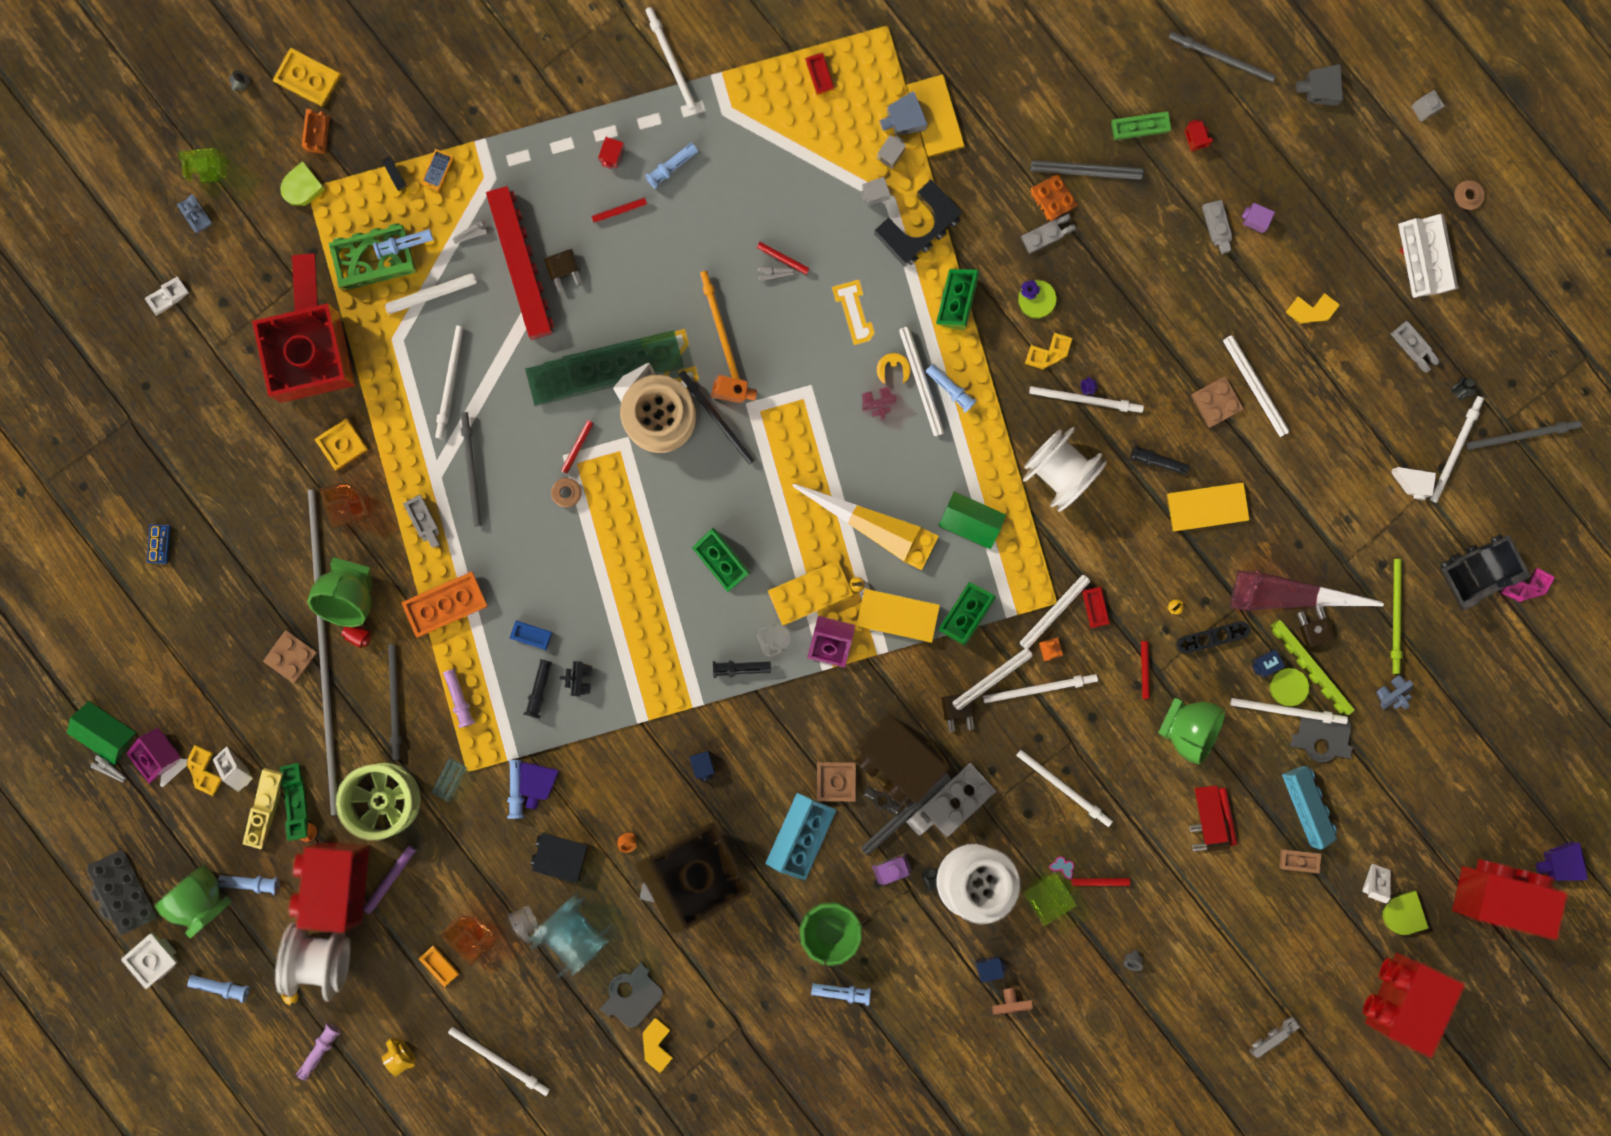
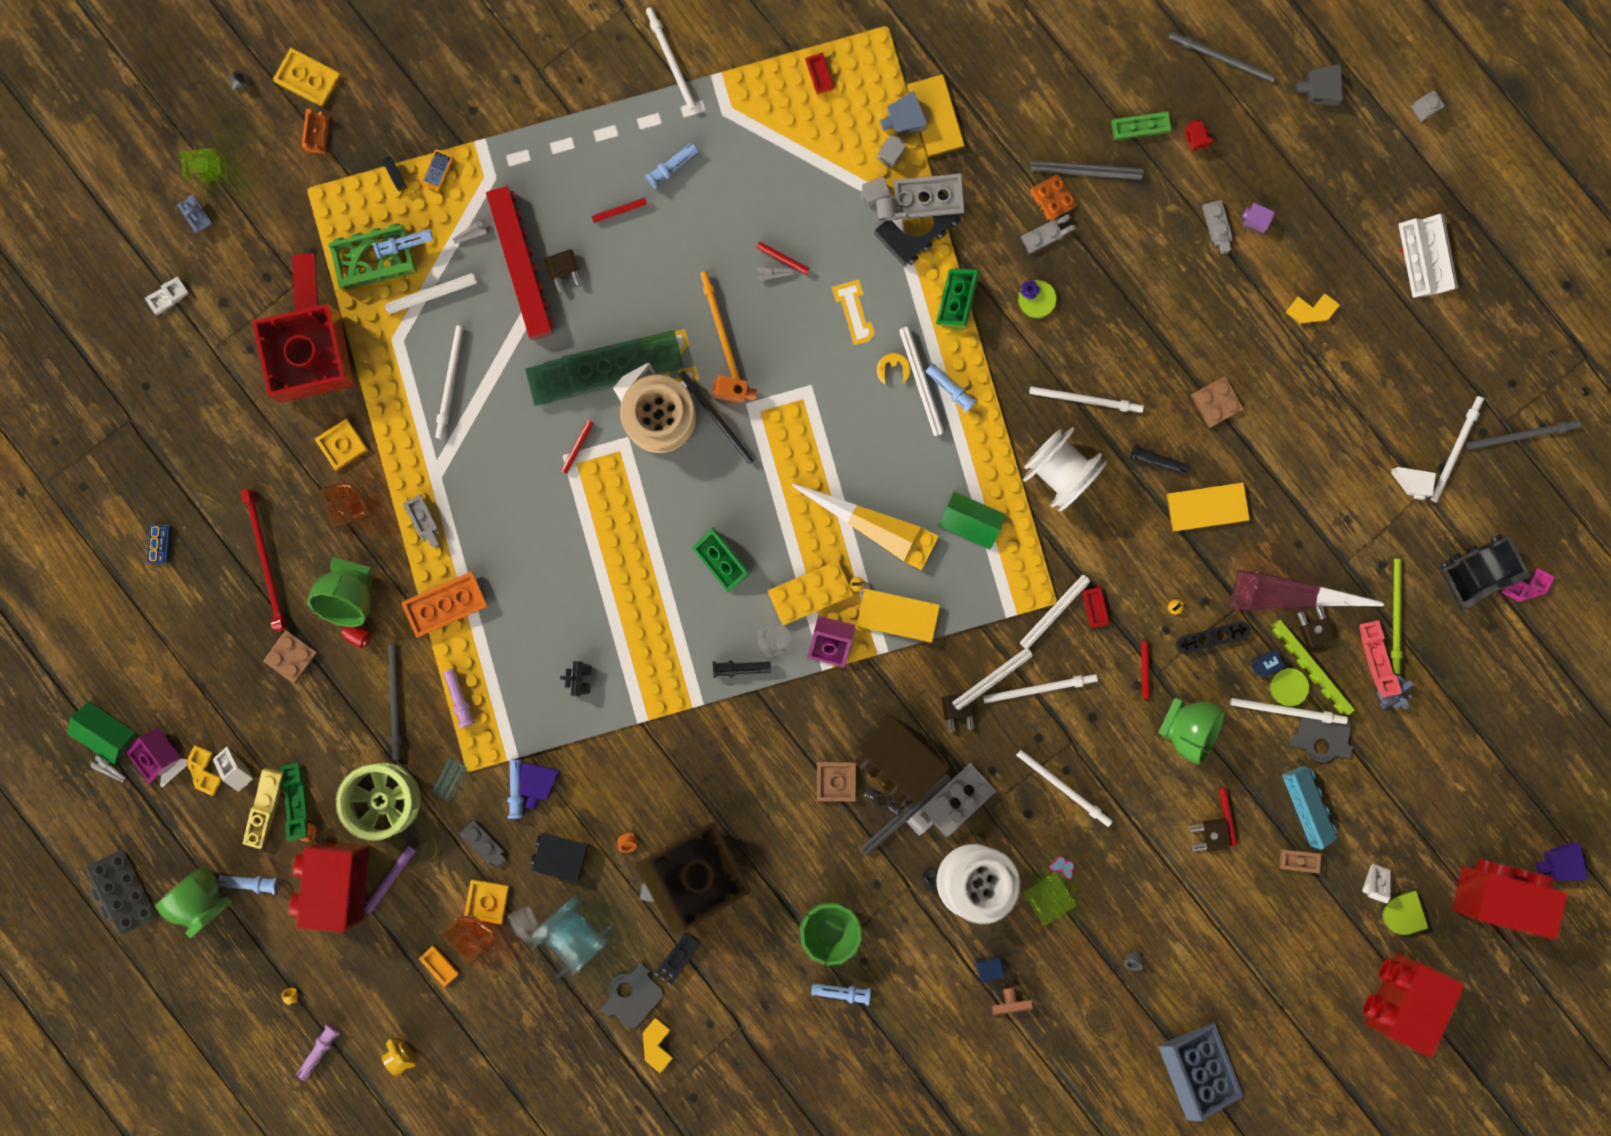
(150, 960): white panel -> none
(227, 990): light blue pin -> none
(279, 621): none -> red hinge
(300, 186): lime tile -> none
(312, 962): white wheel -> none
(323, 658): light grey piece -> none
(466, 432): dark grey bar -> none
(484, 844): none -> dark grey hinge
(487, 901): none -> yellow tile
(531, 635): blue tile -> none
(531, 1082): white bar -> none
(536, 698): black pin -> none
(556, 492): medium nougat piece -> none
(611, 153): red brick -> none
(678, 958): none -> black hinge
(702, 766): dark blue brick -> none
(800, 837): medium azure slope -> none
(870, 404): clear pink hips -> none
(892, 869): medium lavender torso -> none
(908, 206): none -> light grey hinge
(967, 613): green slope -> none
(1044, 358): yellow tile -> none
(1050, 649): orange tile -> none
(1088, 386): dark purple plate -> none
(1100, 881): red bar -> none
(1201, 1072): none -> sand blue slope
(1211, 815): red sticker -> none
(1256, 385): white axle -> none
(1275, 1037): light grey hinge -> none
(1378, 660): none -> coral slope
(1414, 345): light grey hinge -> none
(1461, 198): medium nougat piece -> none
(1463, 388): pearl dark grey arm -> none

